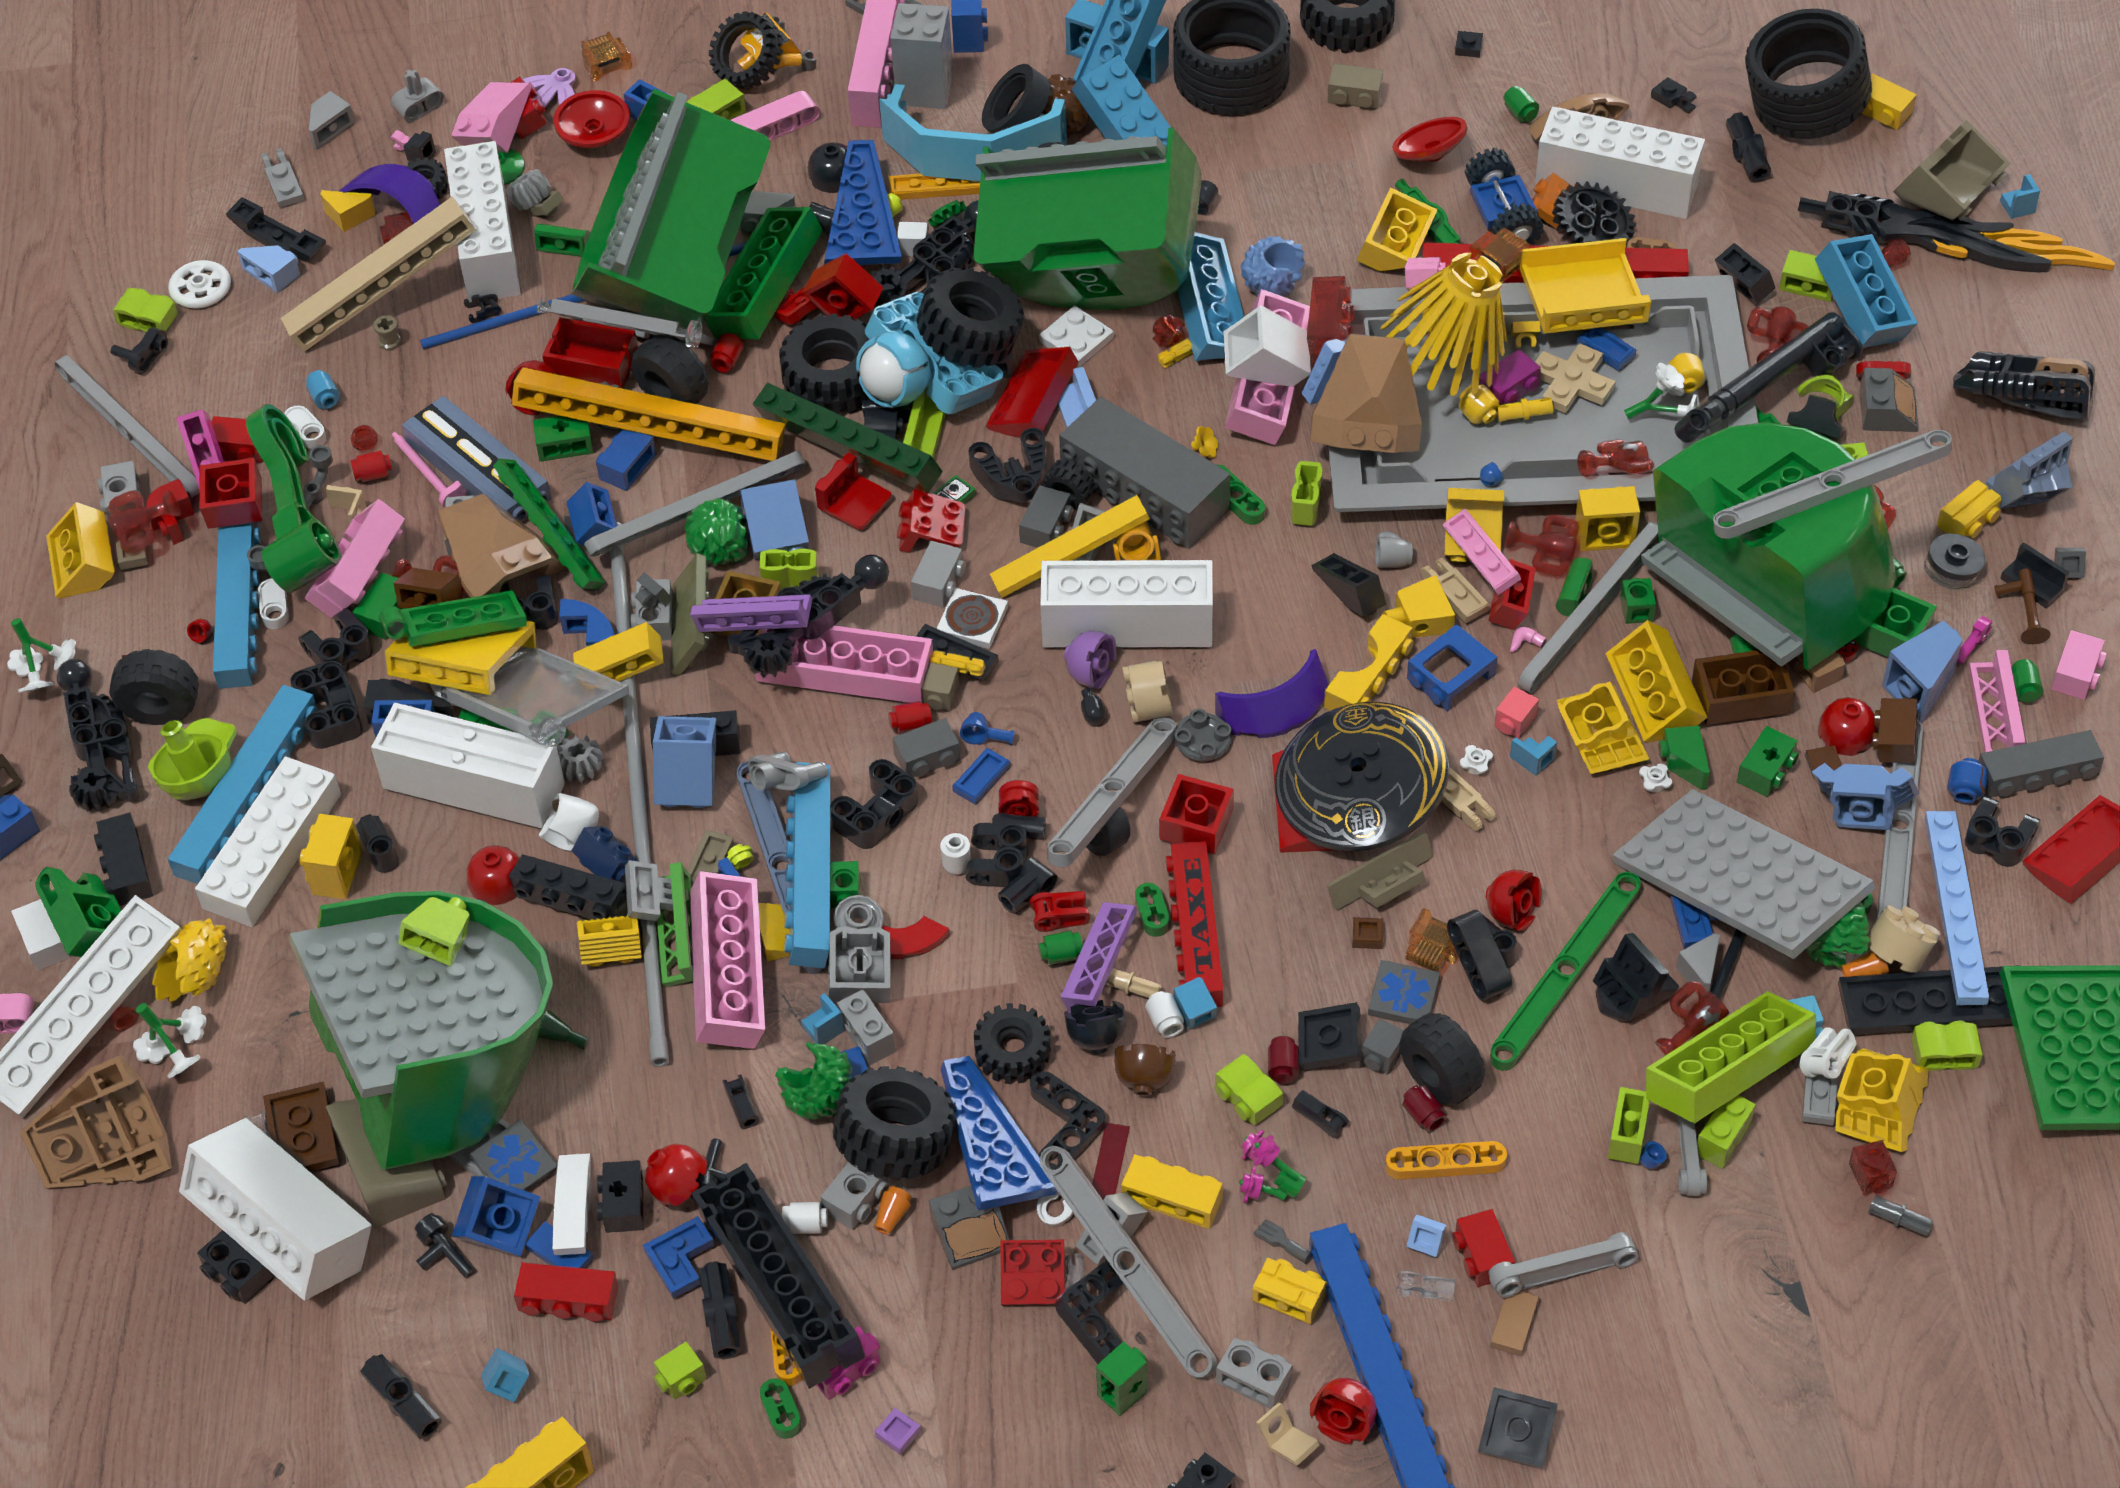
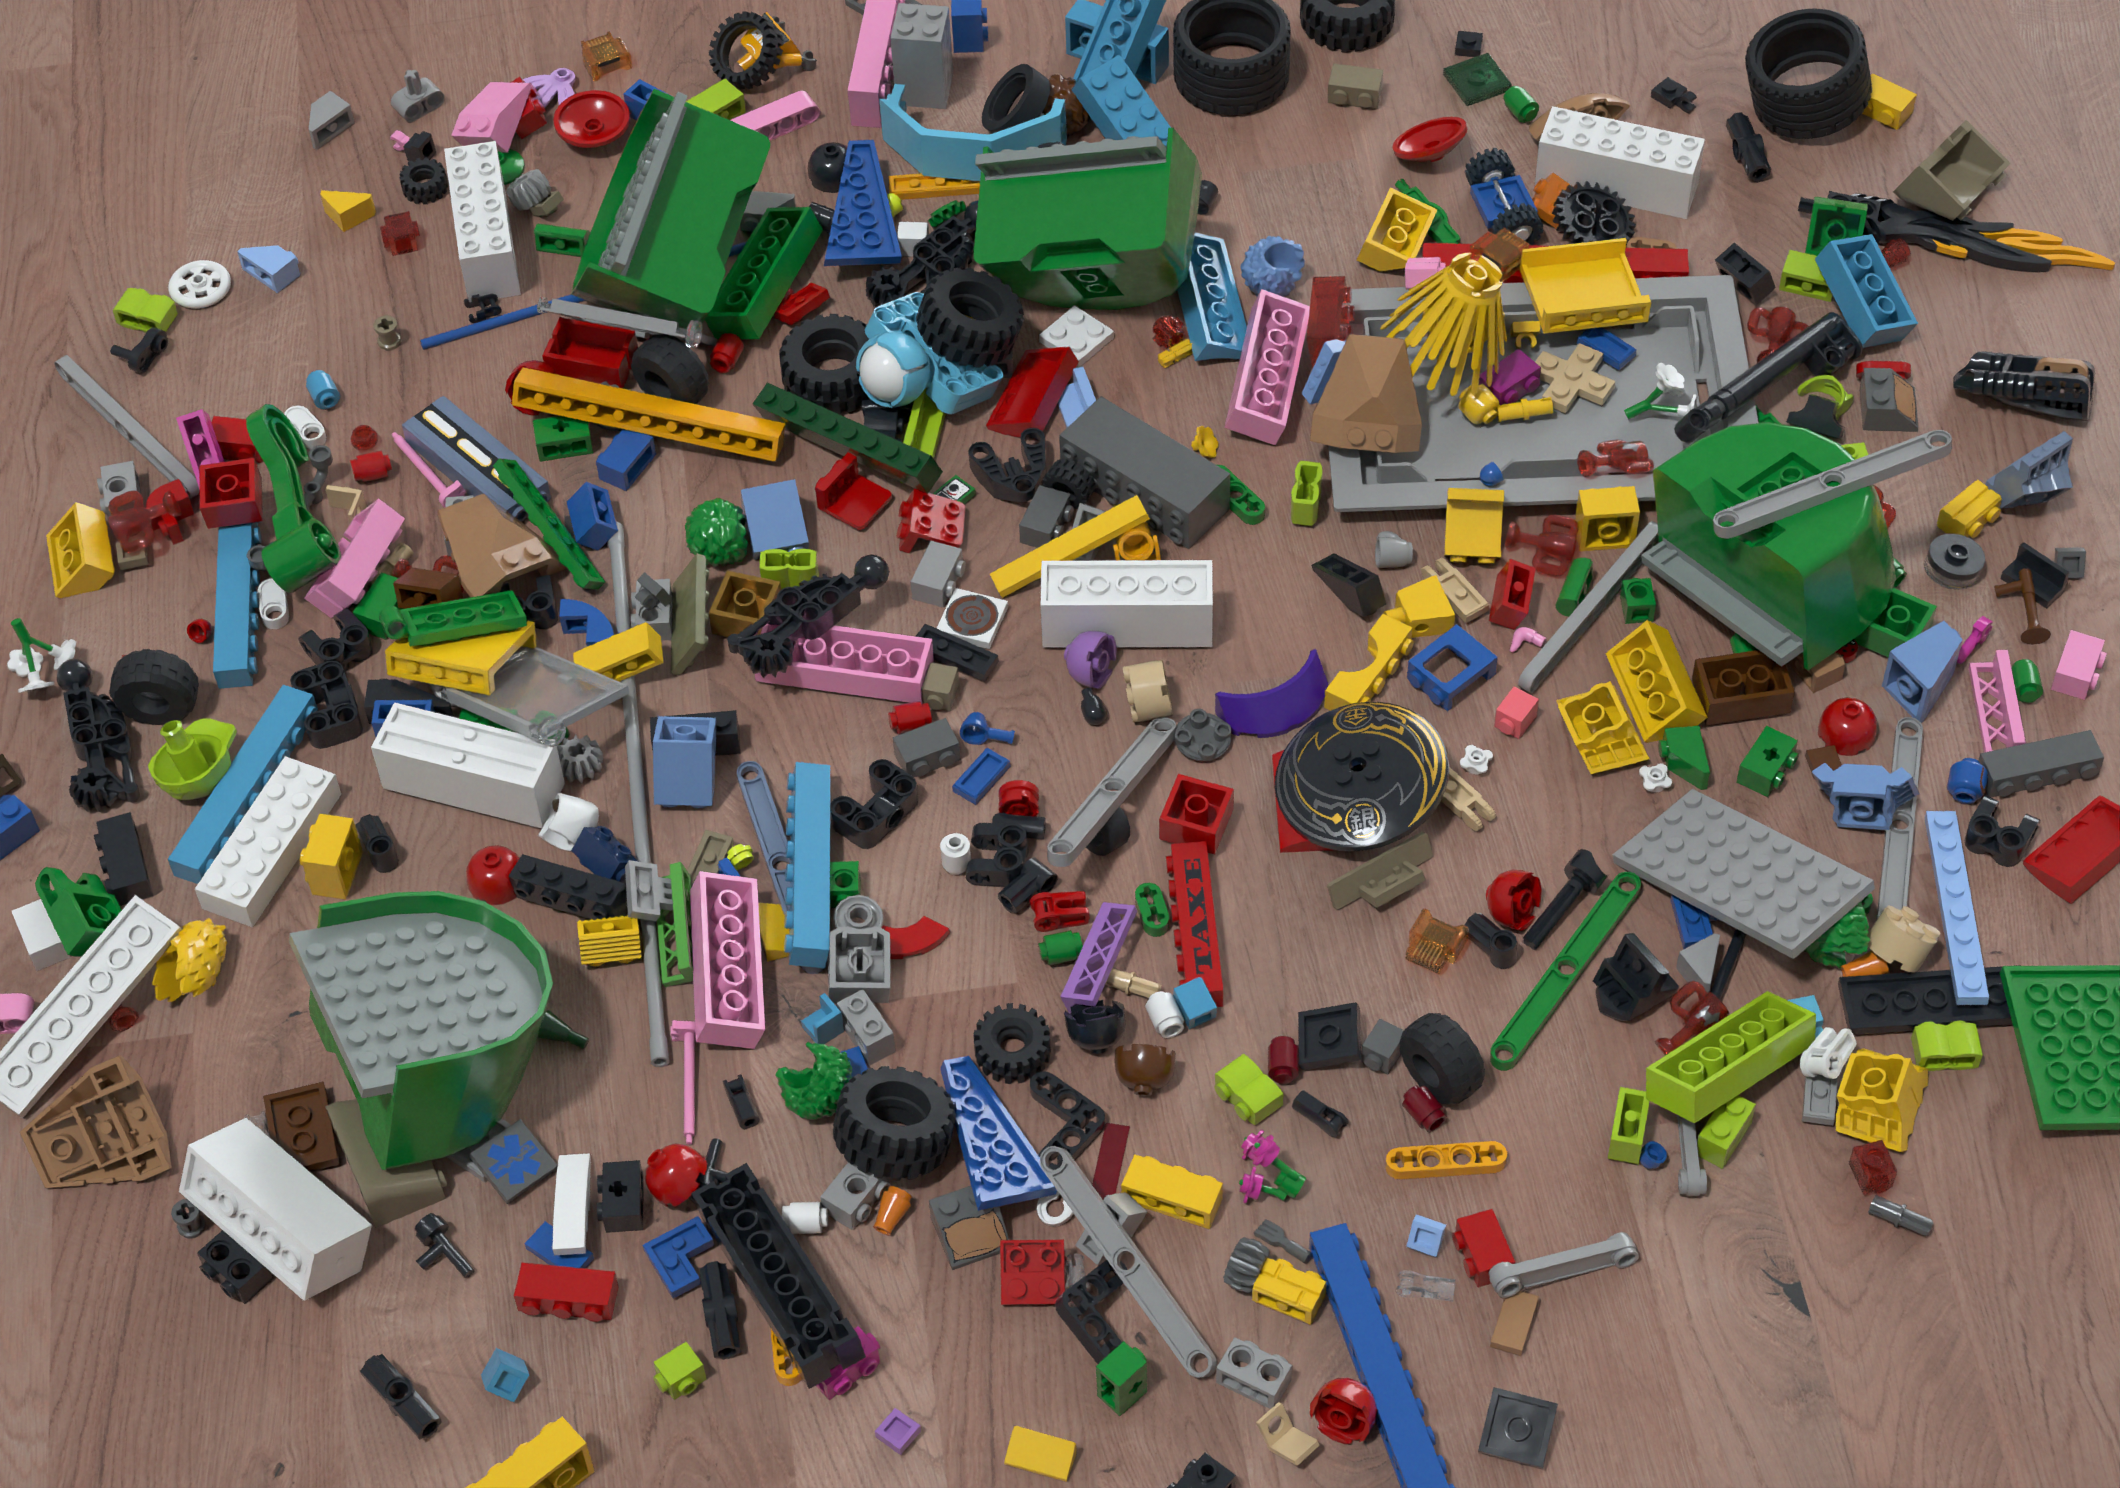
(154, 1046): white plant -> none
(192, 1218): none -> dark grey bush
(270, 232): black slope -> none
(282, 180): light grey hinge -> none
(378, 274): tan brick -> none
(389, 563): none -> tan axle
(400, 182): dark purple windscreen -> none
(436, 929): lime torso -> none
(496, 1215): blue slope -> none
(681, 509): light grey beam -> none
(686, 1032): none -> bright pink piece
(752, 613): medium lavender fence -> none
(774, 1410): green beam -> none
(780, 773): light grey connector -> none
(843, 288): red brick -> none
(964, 664): yellow axle -> none
(1040, 1453): none -> yellow slope
(1245, 1264): none -> dark grey gear
(1267, 349): white slope -> none
(1367, 933): reddish brown tile -> none
(1403, 992): dark grey tile -> none
(1477, 79): none -> clear green tile
(1479, 954): black beam -> none
(1481, 551): bright pink tile -> none
(1532, 755): dark azure panel -> none
(1582, 875): none -> black piece
(1691, 369): yellow head -> none
(1834, 221): none -> green brick
(1897, 730): reddish brown brick -> none
(2021, 201): dark azure panel -> none

